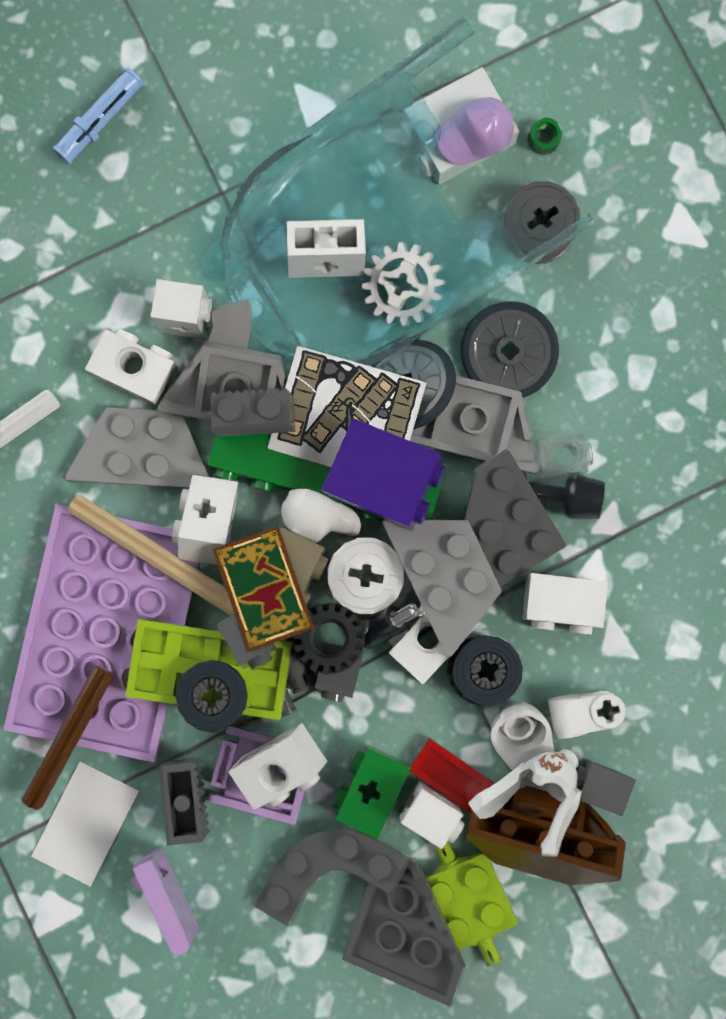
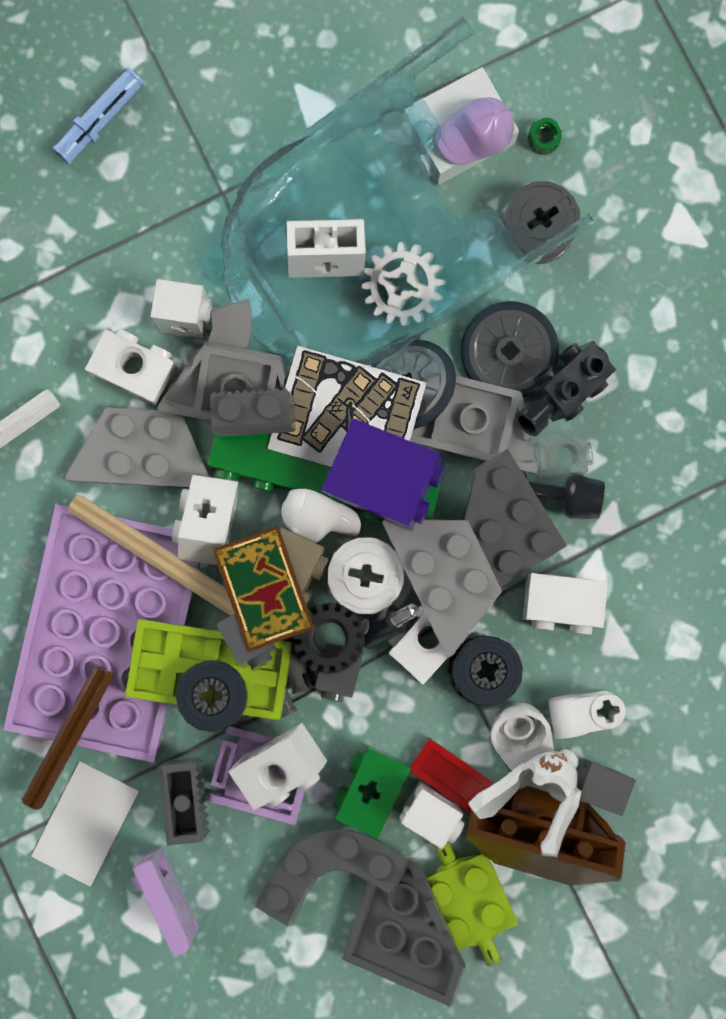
(581, 371): none -> black brick

